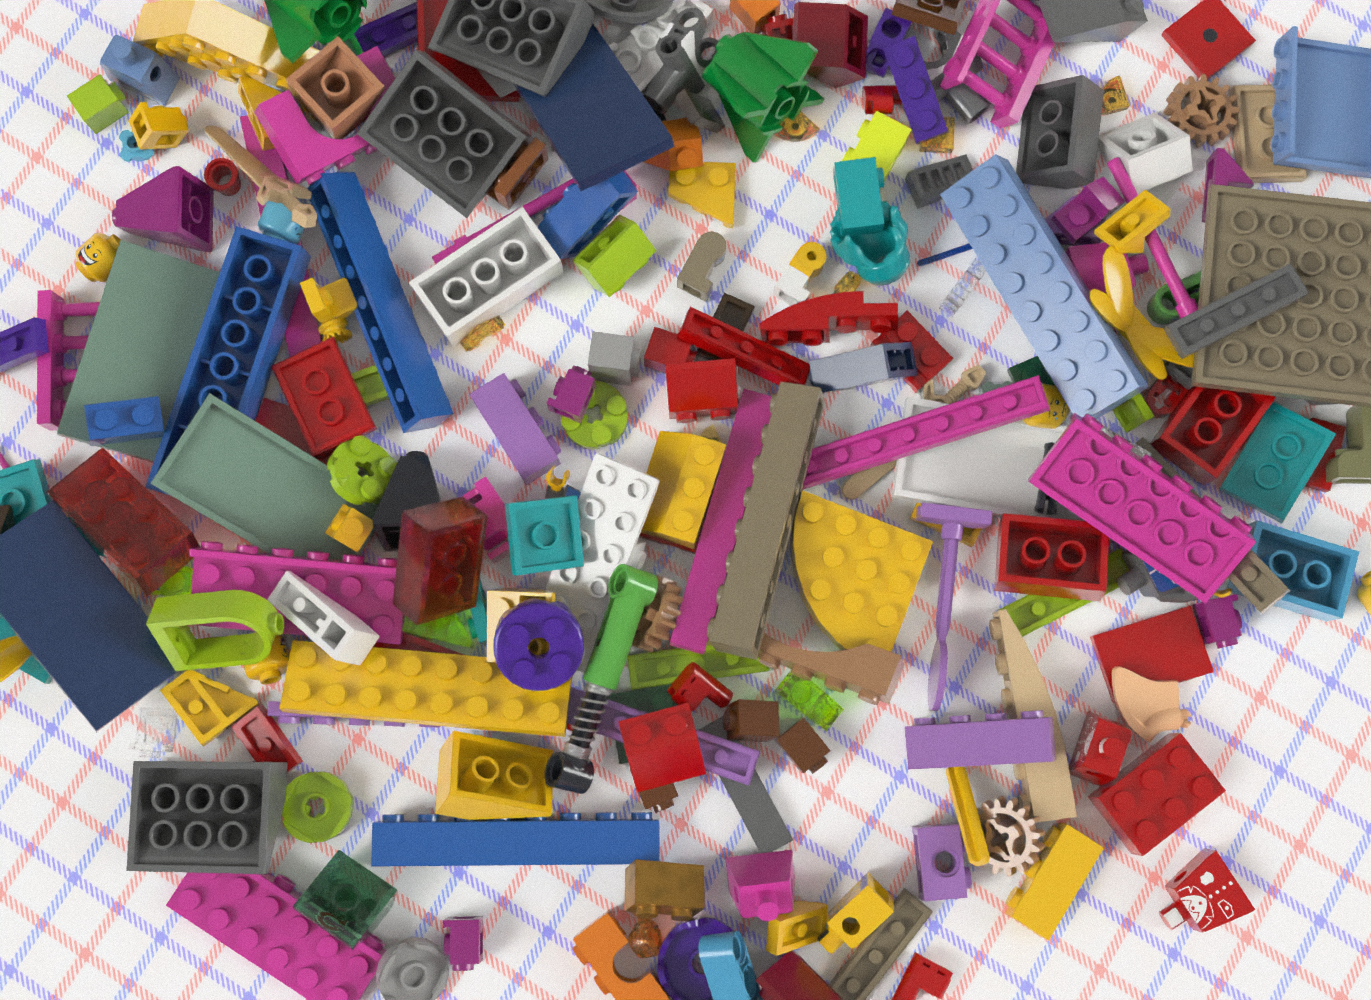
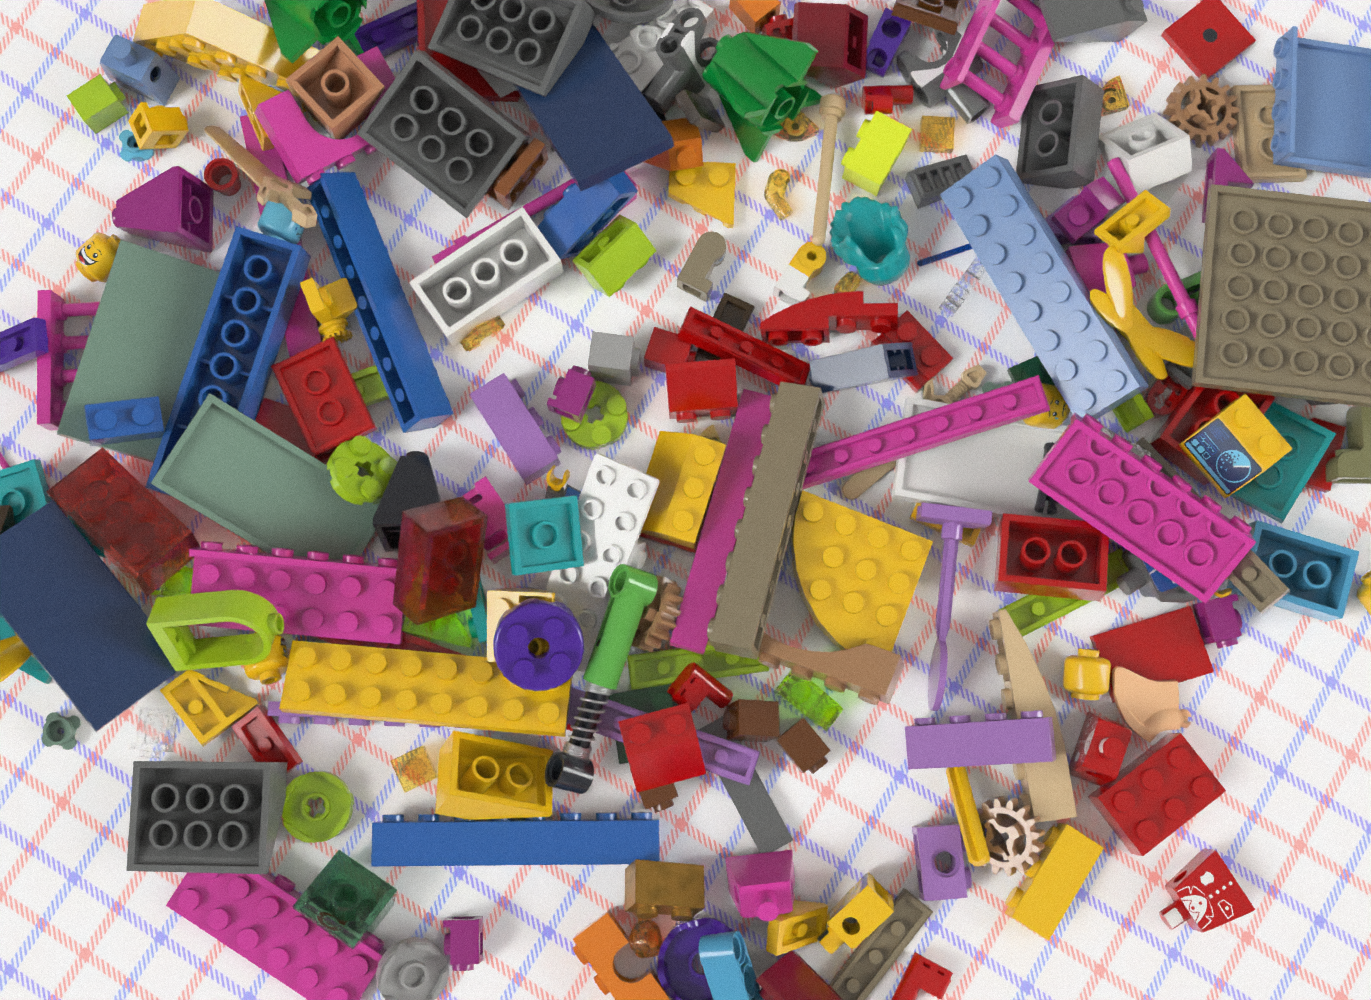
(53, 723): none -> sand green plate
(323, 620): white slope -> none
(350, 527): yellow brick -> none
(414, 769): none -> clear yellow plate
(775, 192): none -> clear yellow arm
(831, 109): none -> tan piece
(858, 196): teal brick -> none
(915, 90): dark purple plate -> none
(1086, 674): none -> yellow head
(1235, 446): none -> slope
(1236, 311): dark grey plate -> none

